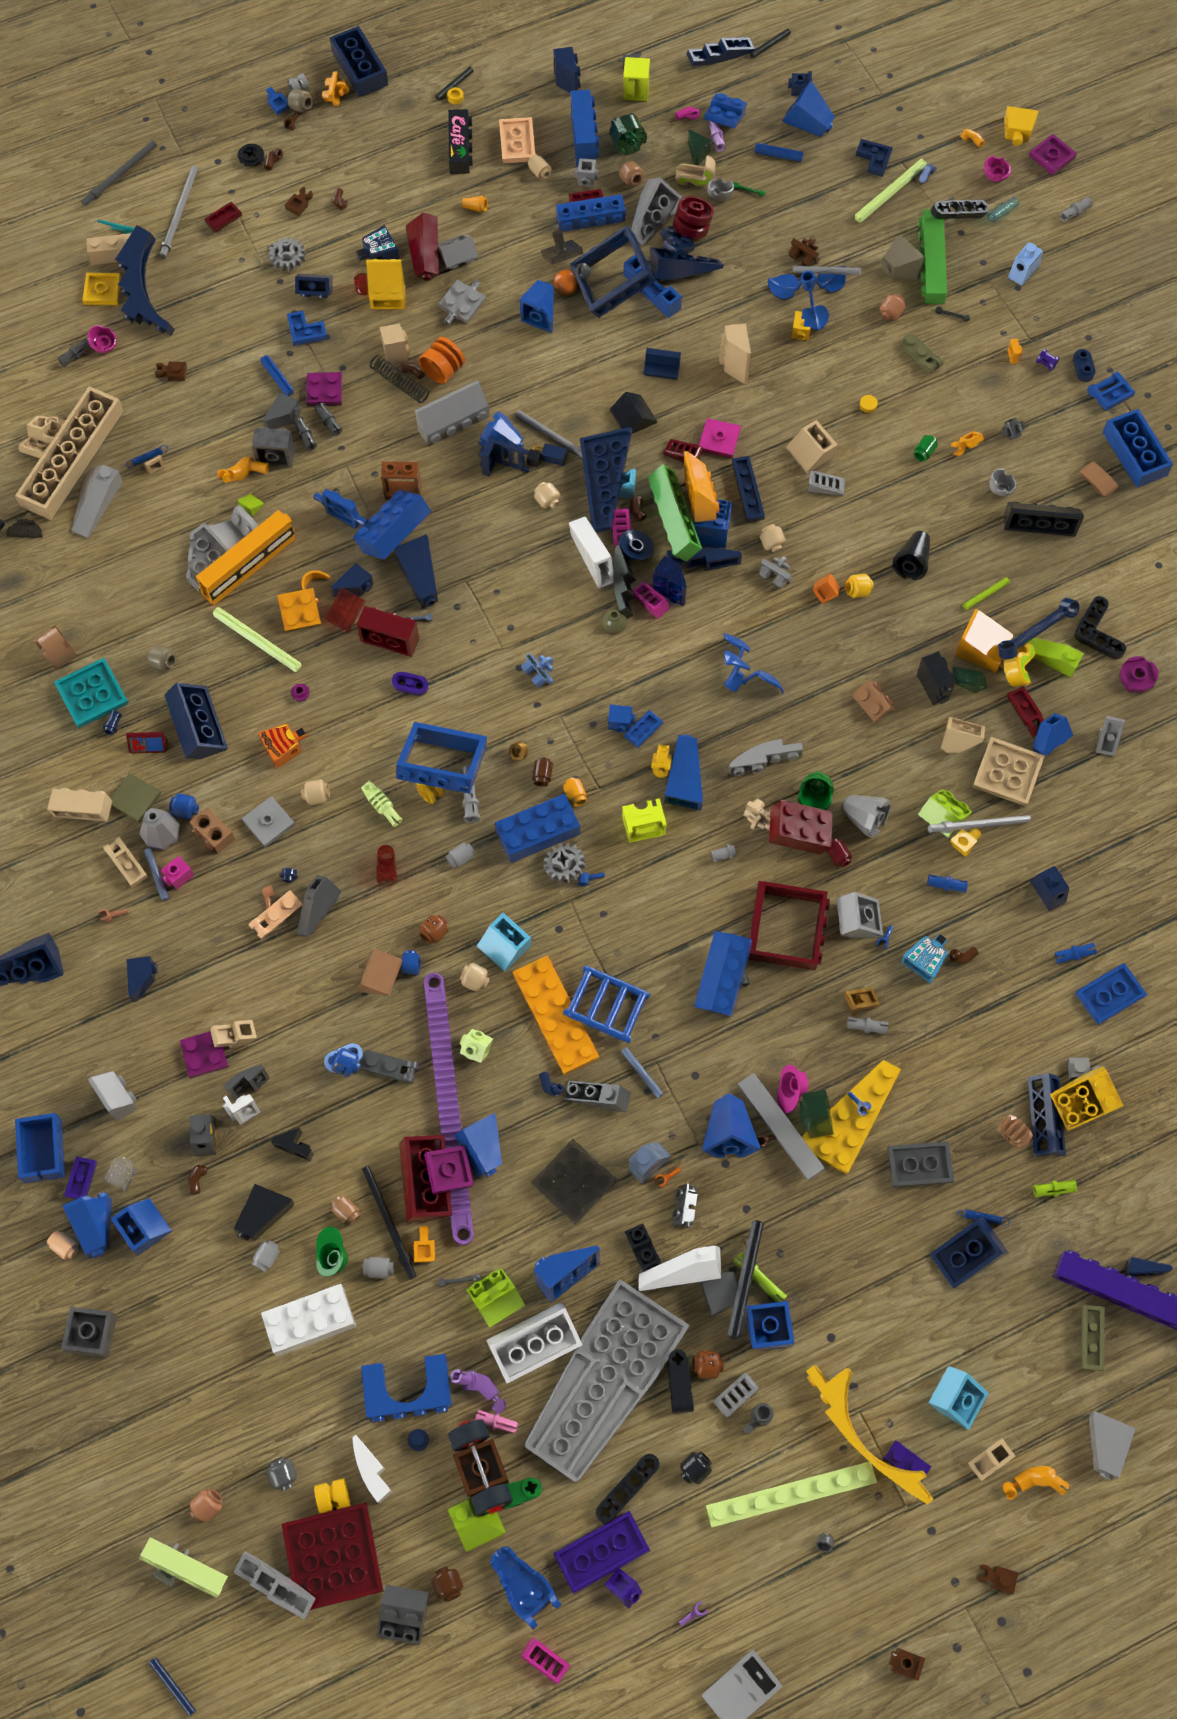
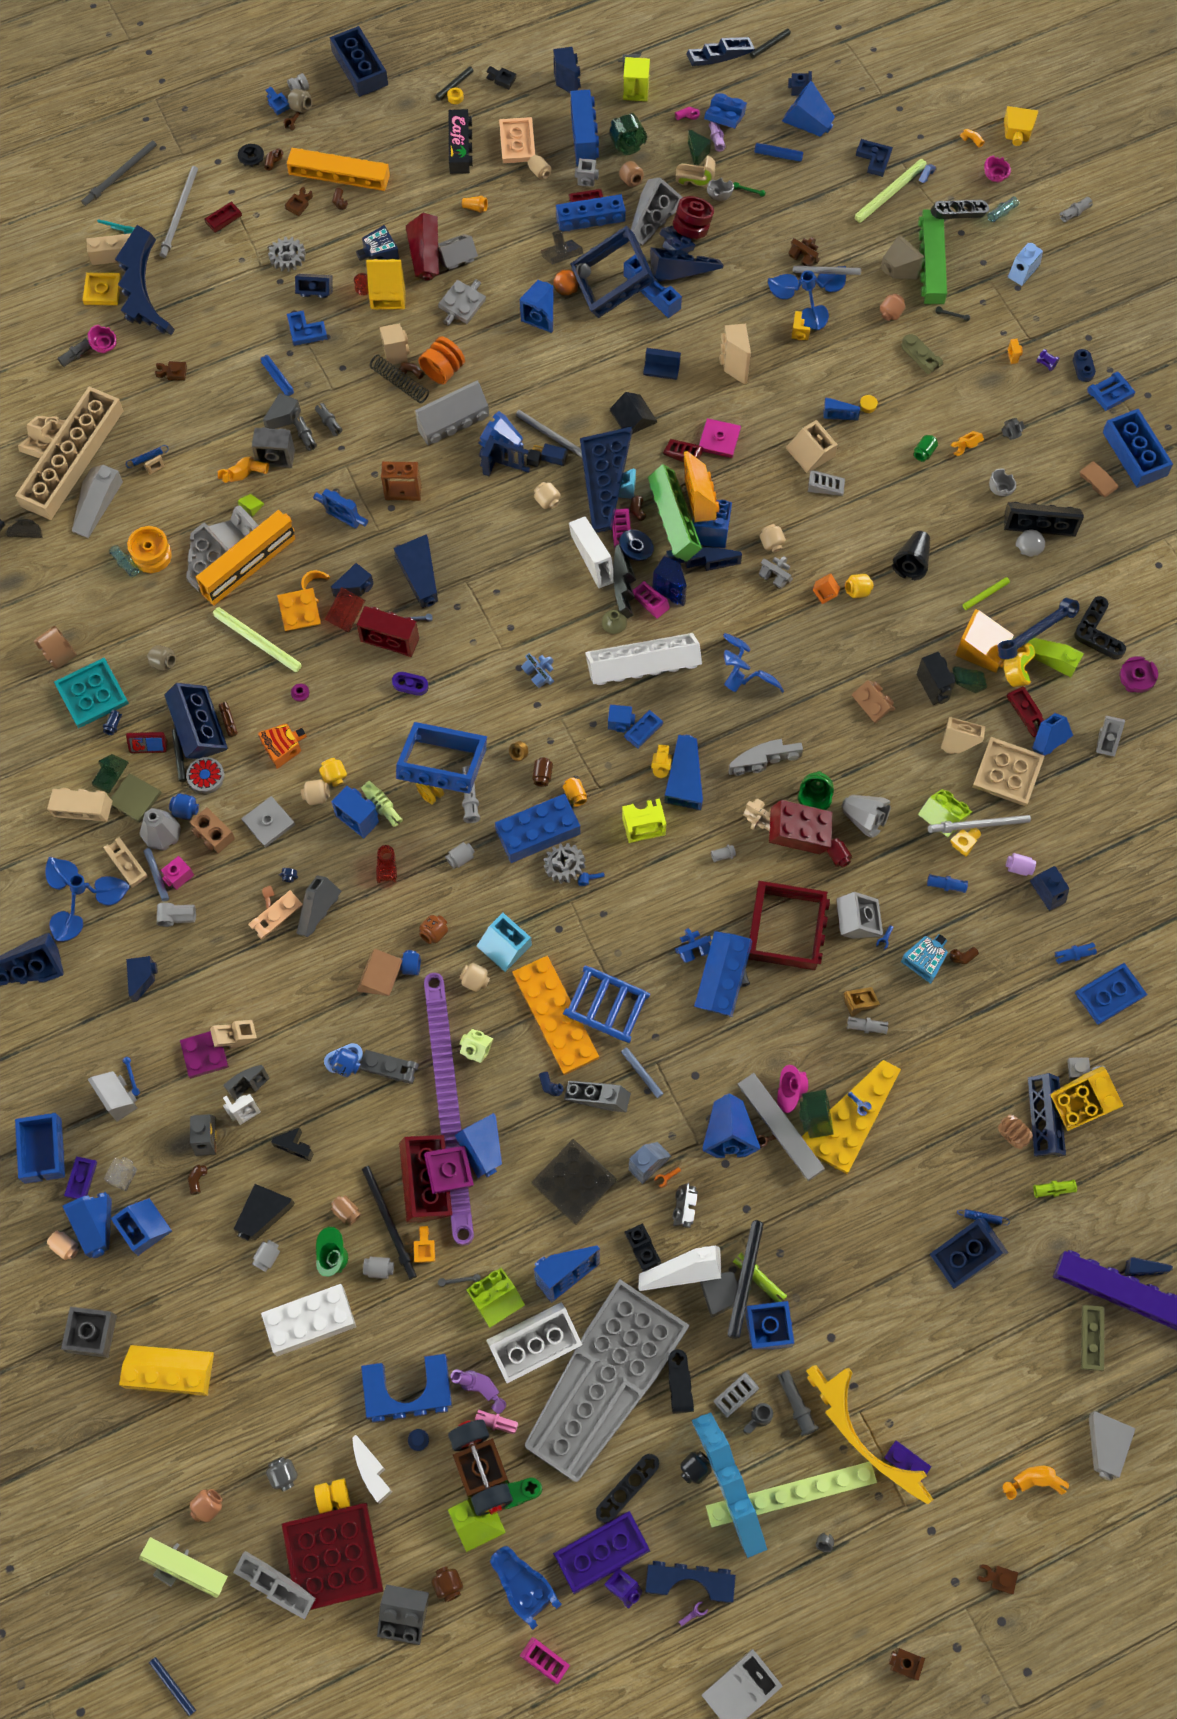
(62, 873): none -> blue plant
(110, 771): none -> clear green slope
(110, 915): nougat hand -> none
(124, 561): none -> clear light blue pin
(135, 1090): none -> blue hinge
(149, 549): none -> light orange wheel
(167, 1370): none -> yellow slope
(169, 914): none -> light grey piece
(179, 756): none -> pearl dark grey bar
(205, 775): none -> tile
(228, 719): none -> reddish brown axle
(324, 389): magenta plate -> none
(333, 772): none -> yellow head
(336, 89): light orange hips -> none
(338, 169): none -> light orange brick
(355, 811): none -> blue slope
(392, 524): blue brick -> none
(502, 78): none -> black plate
(643, 658): none -> white slope
(685, 950): none -> blue hips
(707, 1364): dark orange head -> none
(718, 1585): none -> dark blue arch
(731, 1484): none -> dark azure arch
(748, 489): dark blue plate -> none
(801, 1412): none -> dark grey pin
(840, 410): none -> blue slope
(920, 1164): dark grey plate -> none
(958, 1397): medium azure slope -> none
(991, 1459): tan brick -> none
(1020, 864): none -> lavender brick
(1031, 543): none -> light grey hair
(1052, 154): magenta plate -> none

